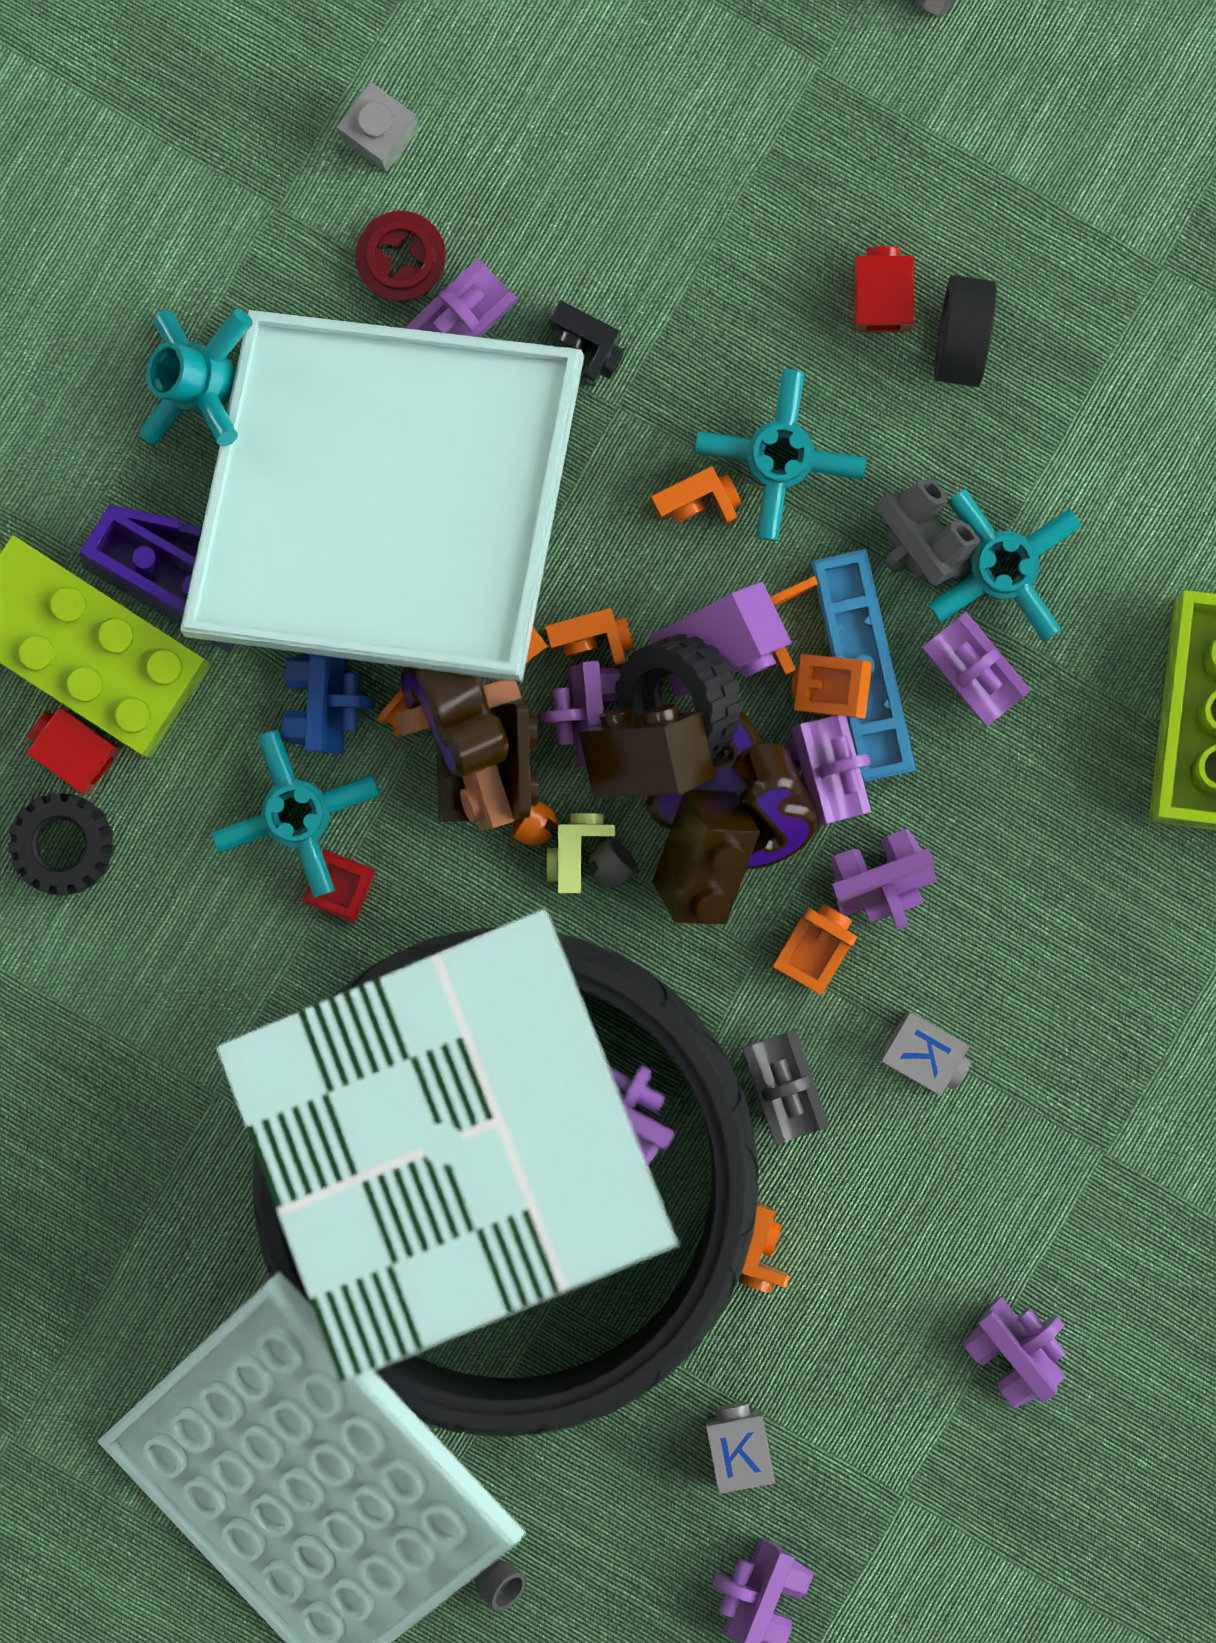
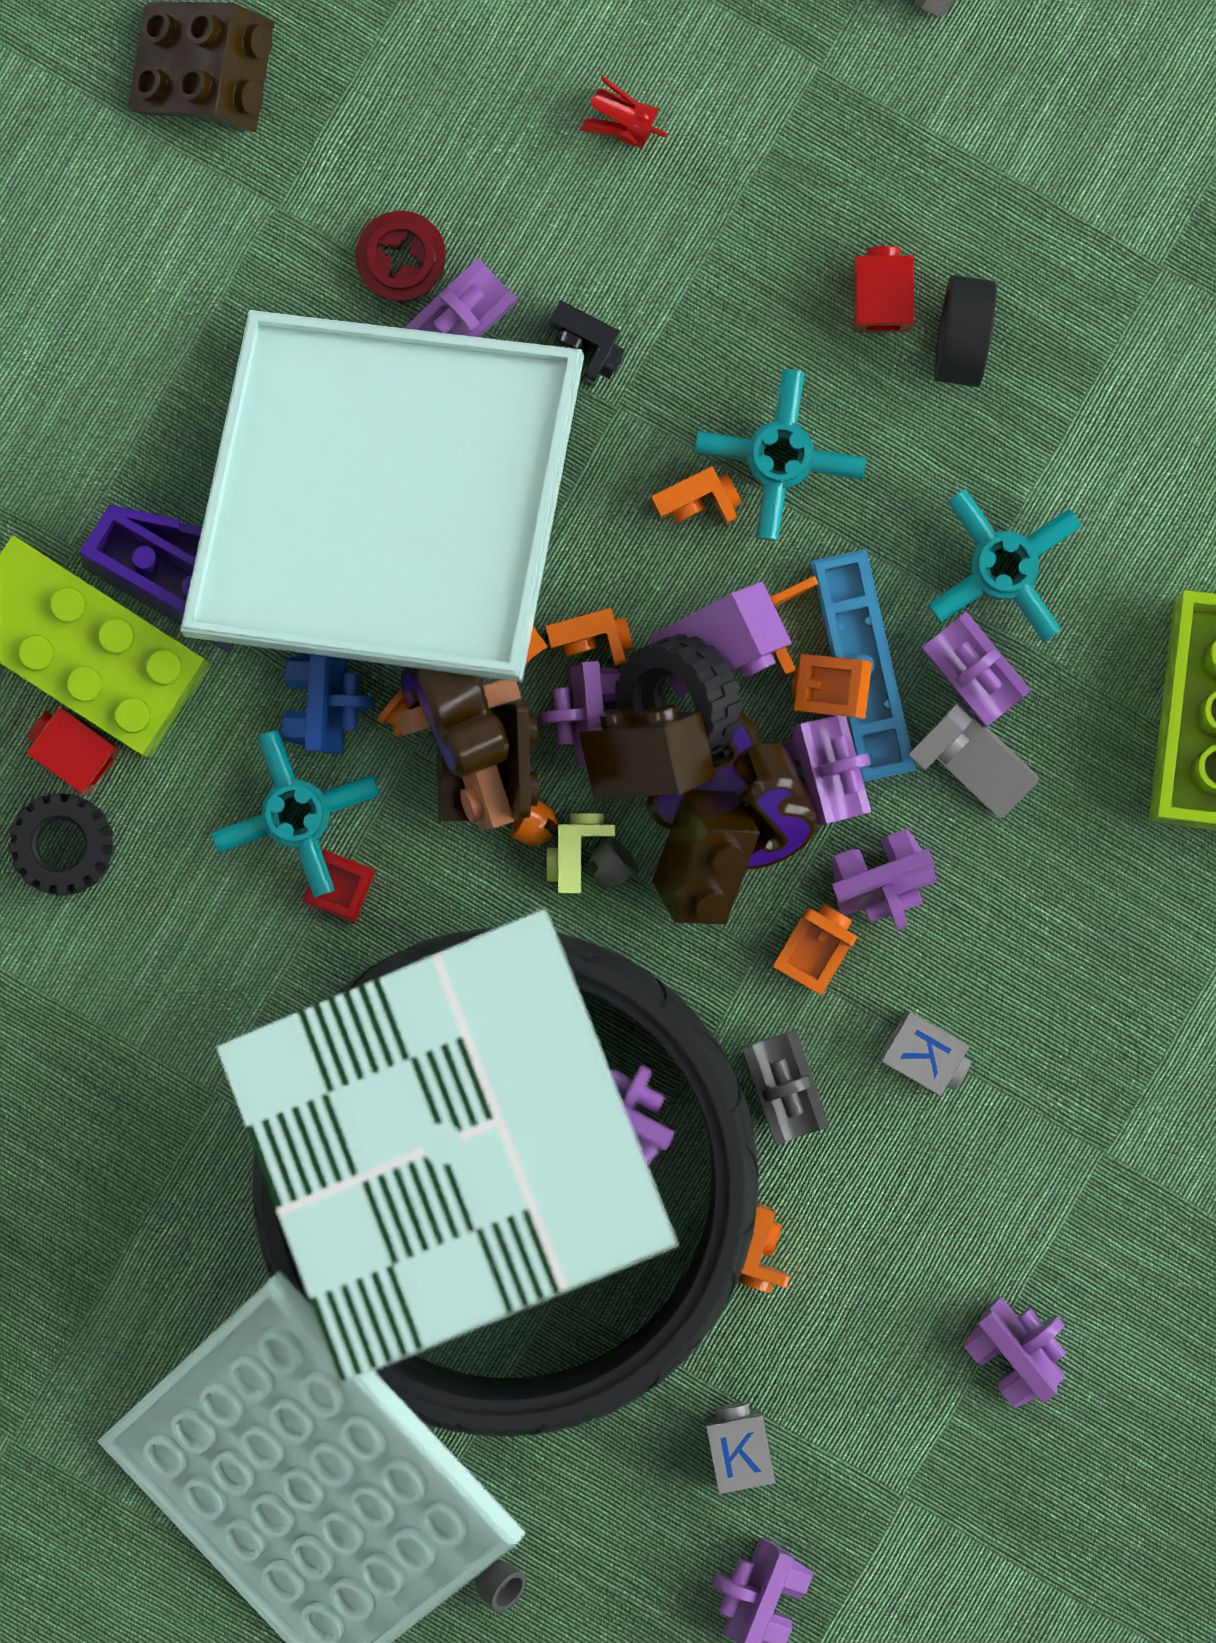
(193, 376): teal bar -> none
(202, 62): none -> dark brown bracket
(378, 127): light grey brick -> none
(633, 117): none -> red piece
(921, 538): dark grey hips -> none
(976, 760): none -> light grey bracket

